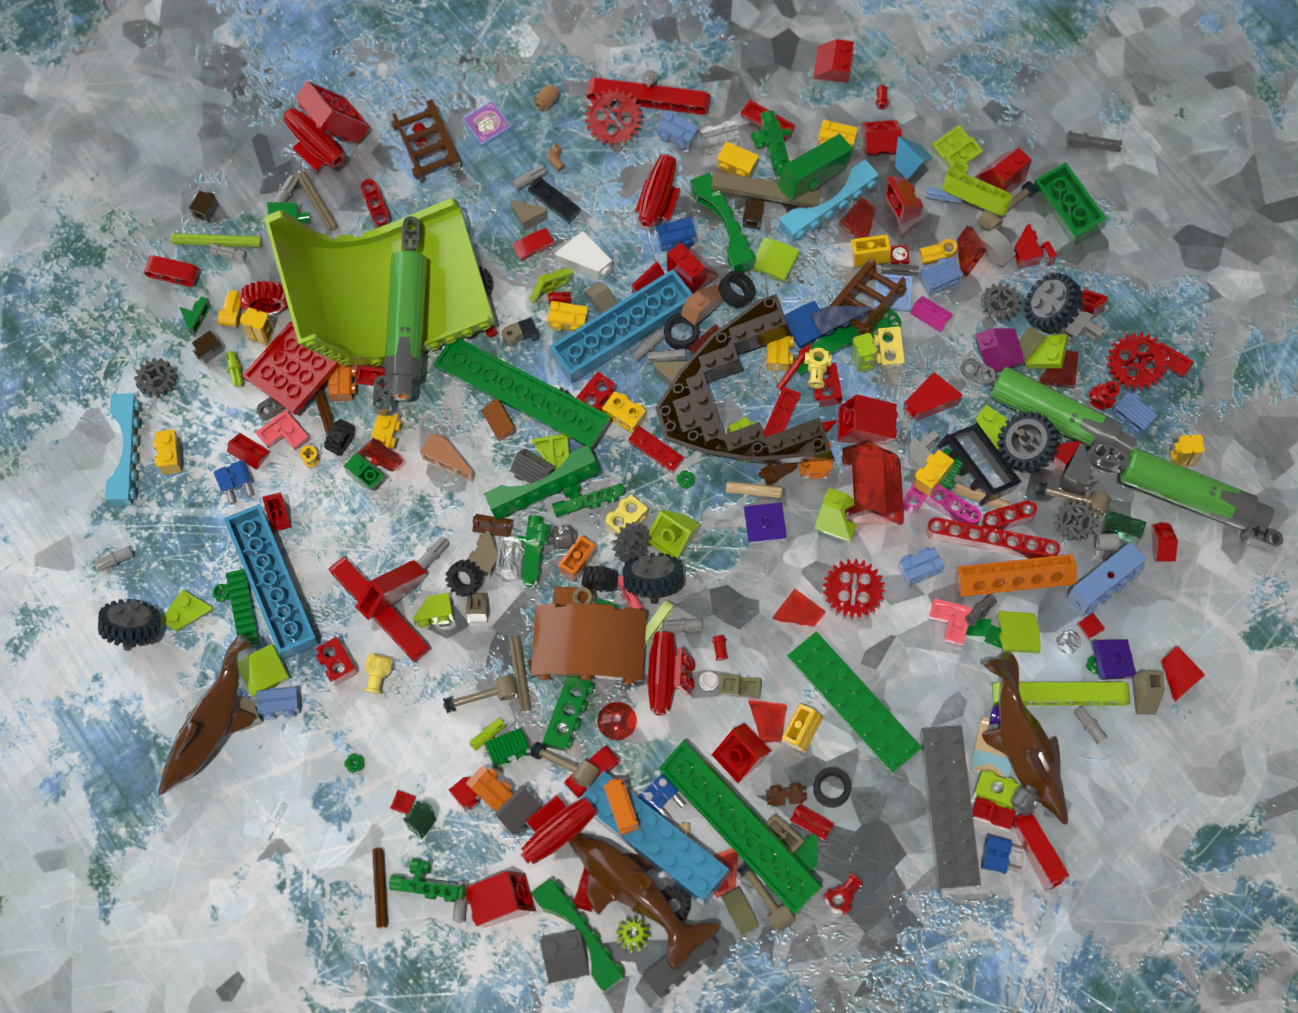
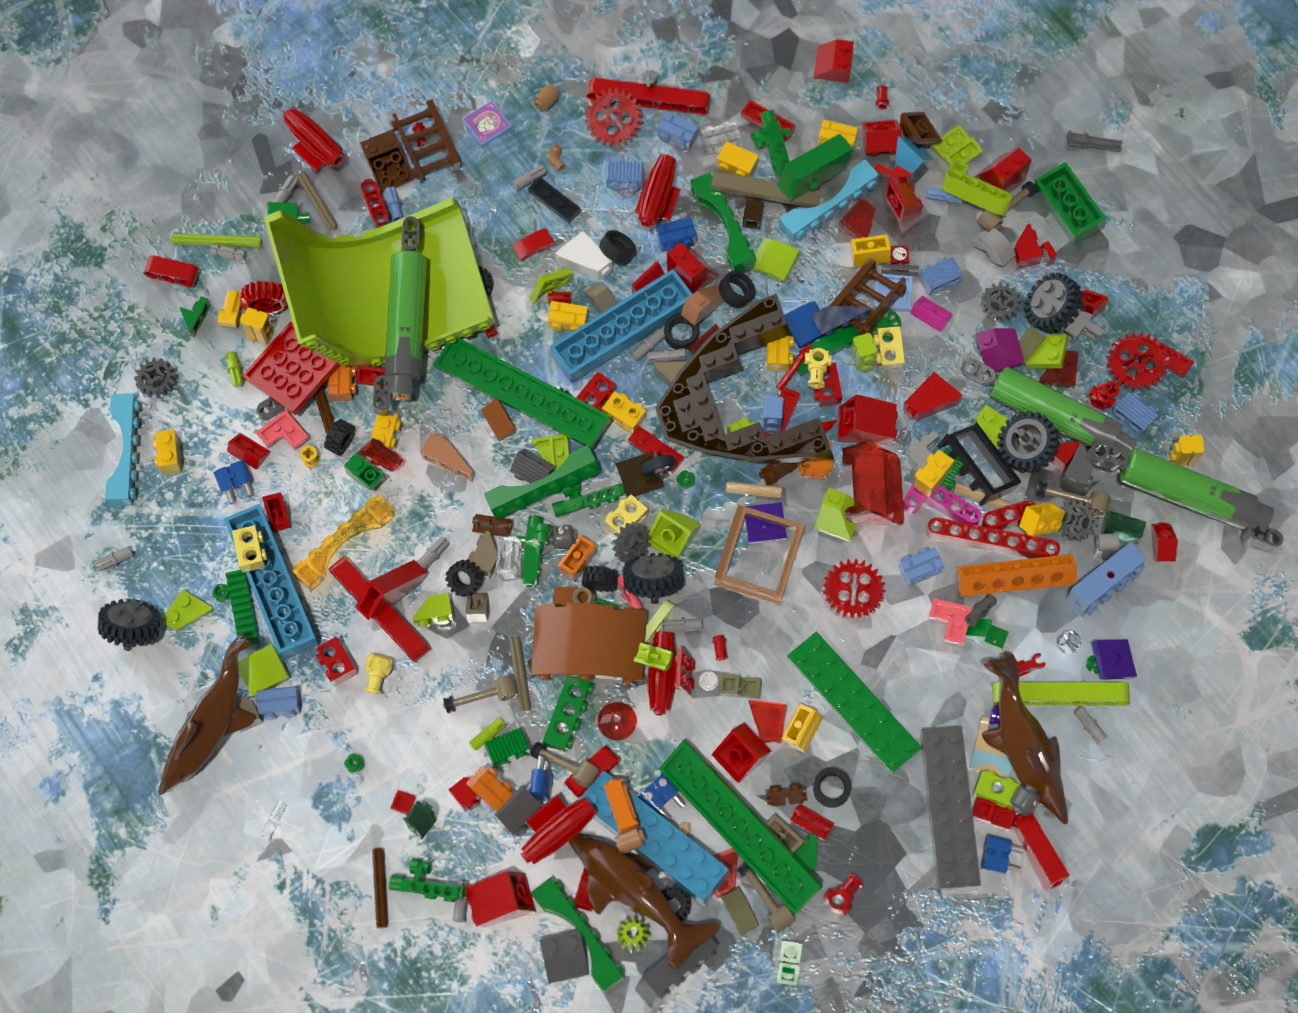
(204, 206): dark brown brick -> none
(207, 347): dark brown brick -> none
(245, 550): none -> light yellow brick
(332, 112): red slope -> none
(372, 516): none -> clear yellow arch
(386, 160): none -> reddish brown slope
(393, 204): none -> medium blue axle
(519, 331): leg -> none
(528, 214): dark tan slope -> none
(541, 780): none -> blue piece
(617, 246): none -> black tyre
(624, 175): none -> medium blue brick
(630, 839): none -> medium nougat brick
(644, 472): none -> dark brown plate
(654, 657): none -> lime hips
(748, 589): none -> medium nougat piece
(773, 414): none -> medium blue brick
(789, 962): none -> slope
(799, 611): clear red wing -> none
(897, 172): none -> red slope
(918, 128): none -> reddish brown slope
(936, 252): yellow piece -> none
(969, 249): clear red wing -> none
(1019, 632): lime slope -> none
(1029, 666): none -> red plate
(1042, 519): none -> yellow brick
(1091, 626): red tile -> none
(1148, 691): dark tan slope -> none
(1180, 672): red slope -> none

